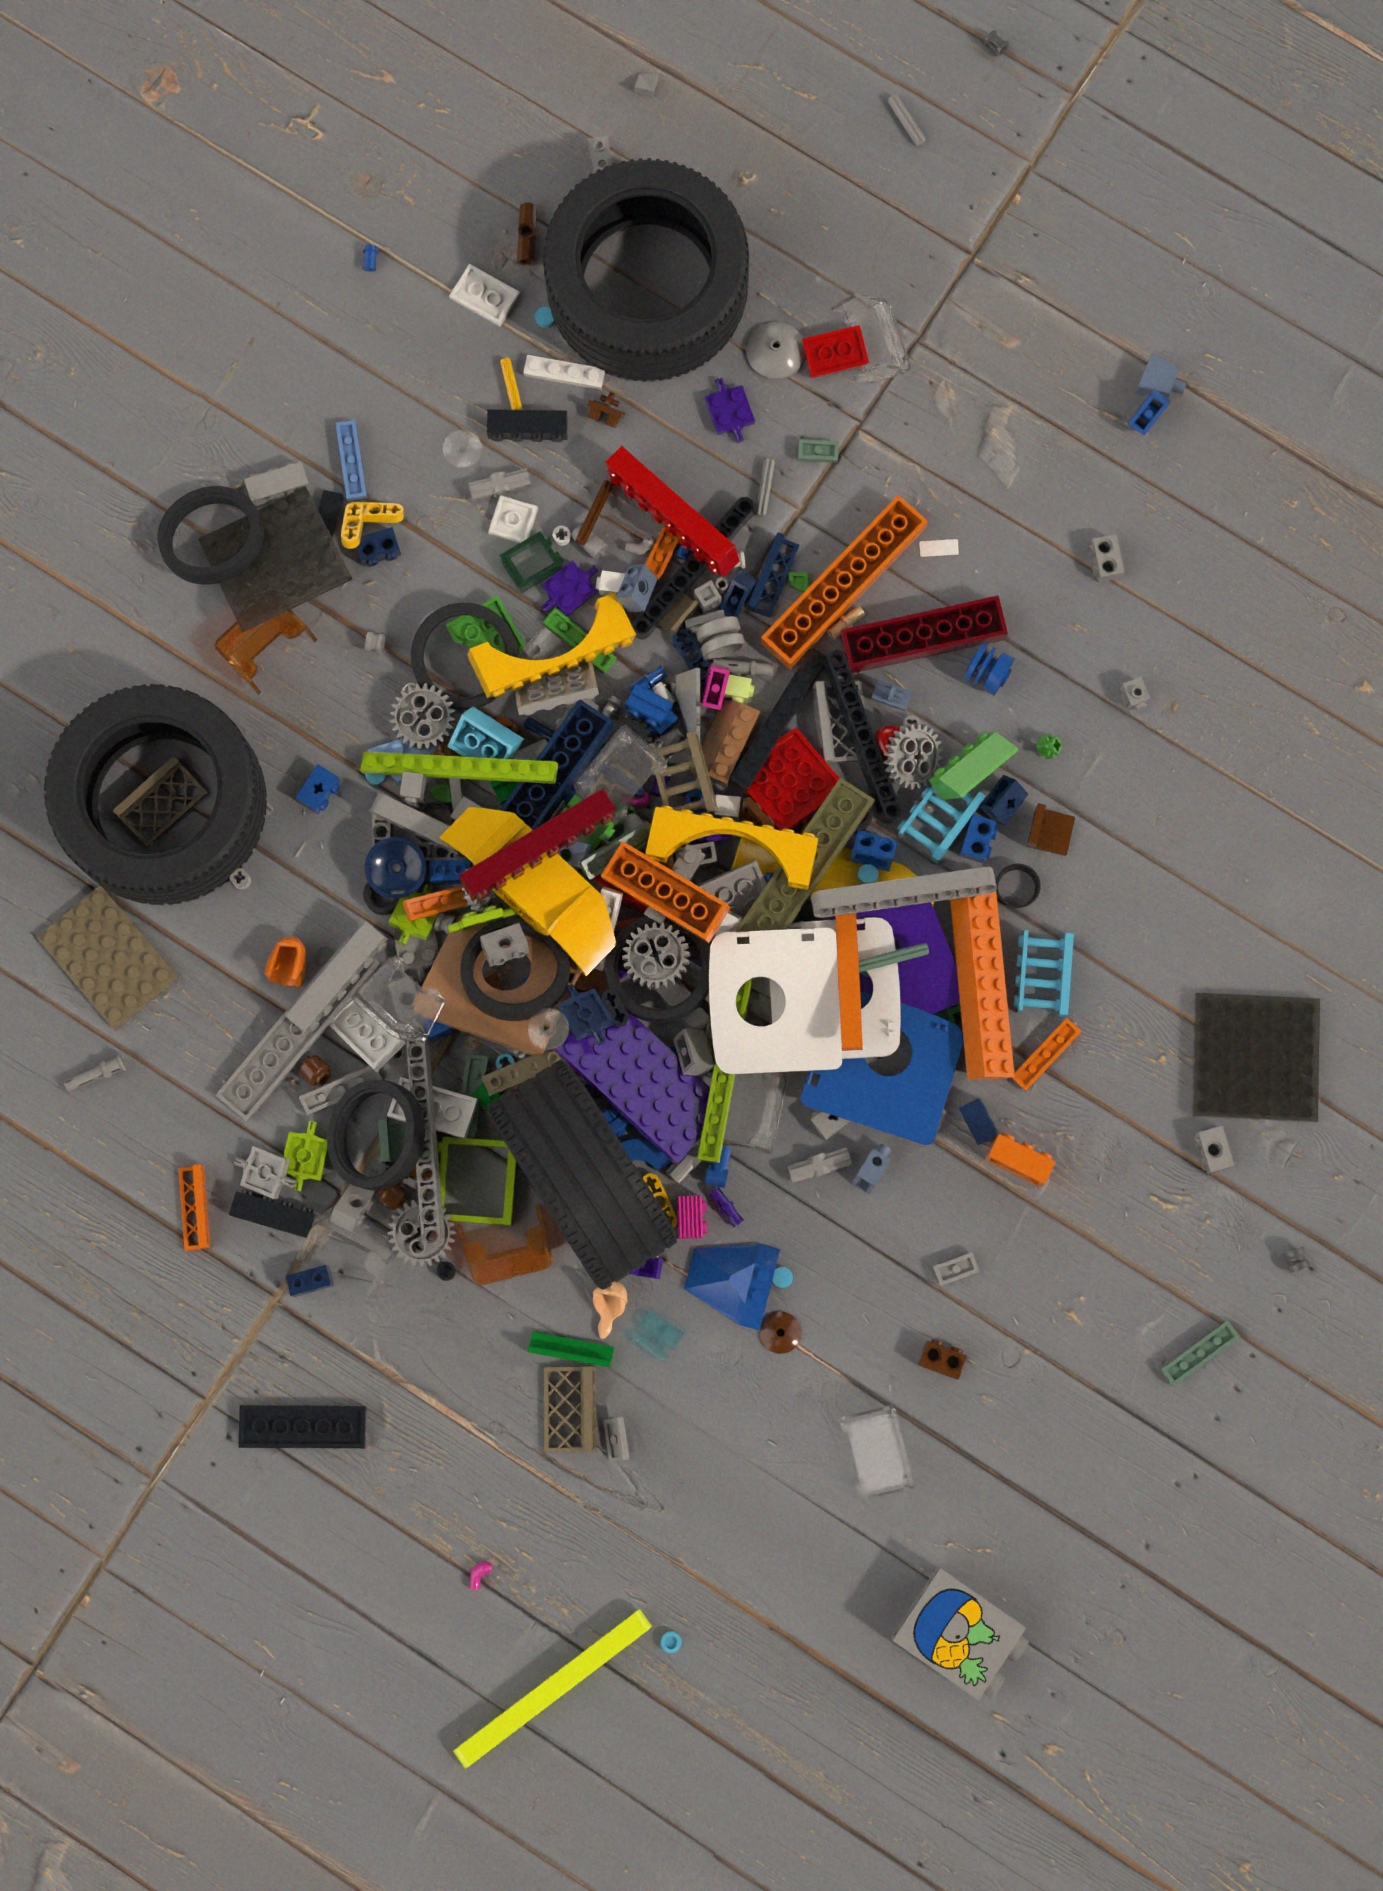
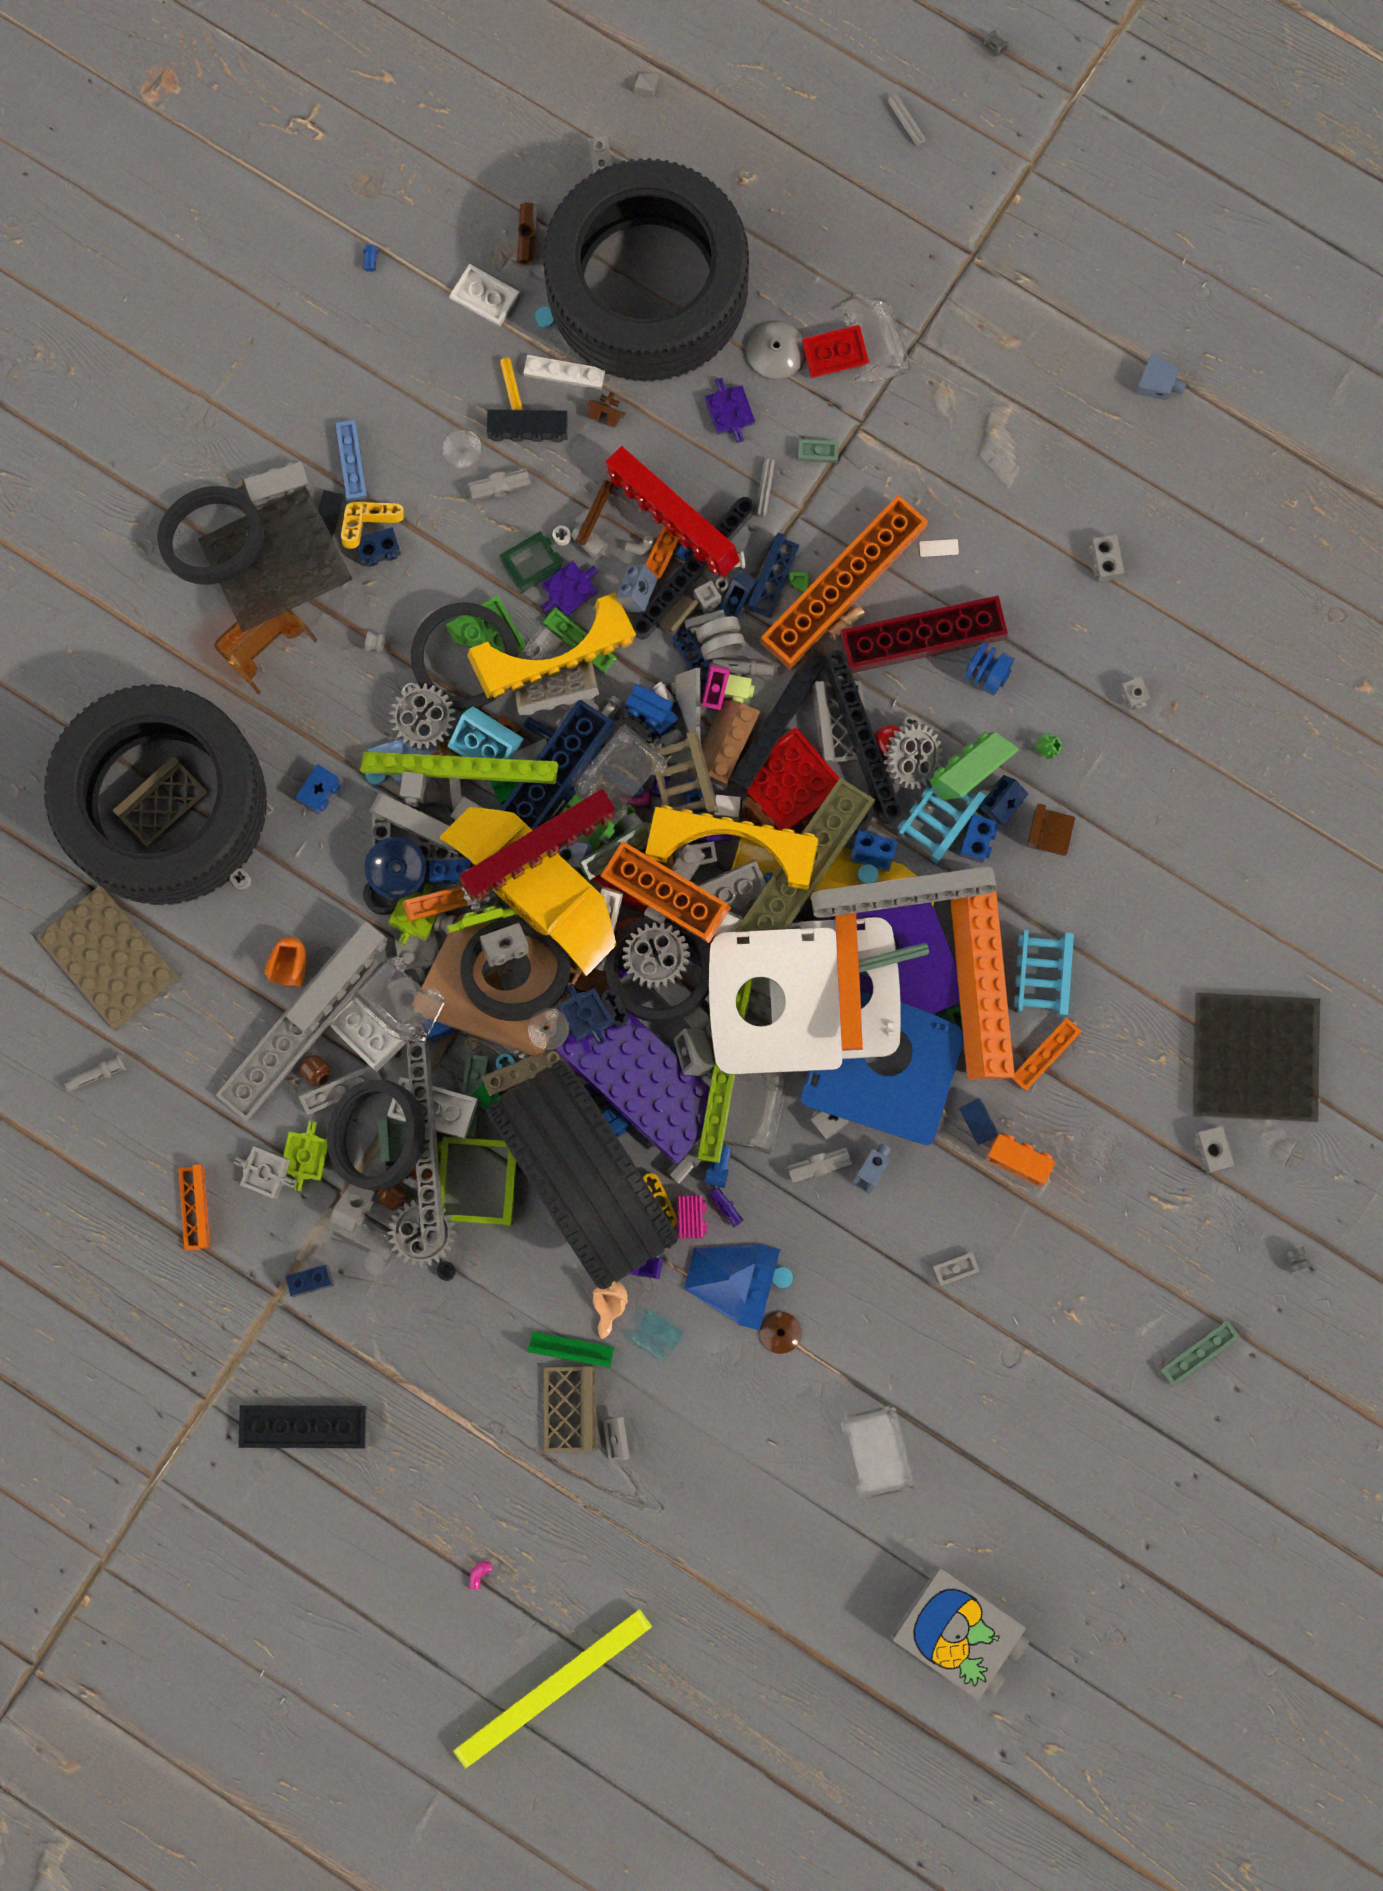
(272, 1214): black brick -> none
(441, 793): bright green tile -> none
(511, 1263): clear orange windscreen -> none
(513, 519): white tile -> none
(609, 582): white brick -> none
(646, 1151): blue tile -> none
(650, 679): blue axle -> none
(671, 1642): medium azure tile -> none
(891, 695): sand blue hips -> none
(940, 1365): reddish brown brick -> none
(1022, 867): black tyre -> none
(1149, 411): blue brick -> none

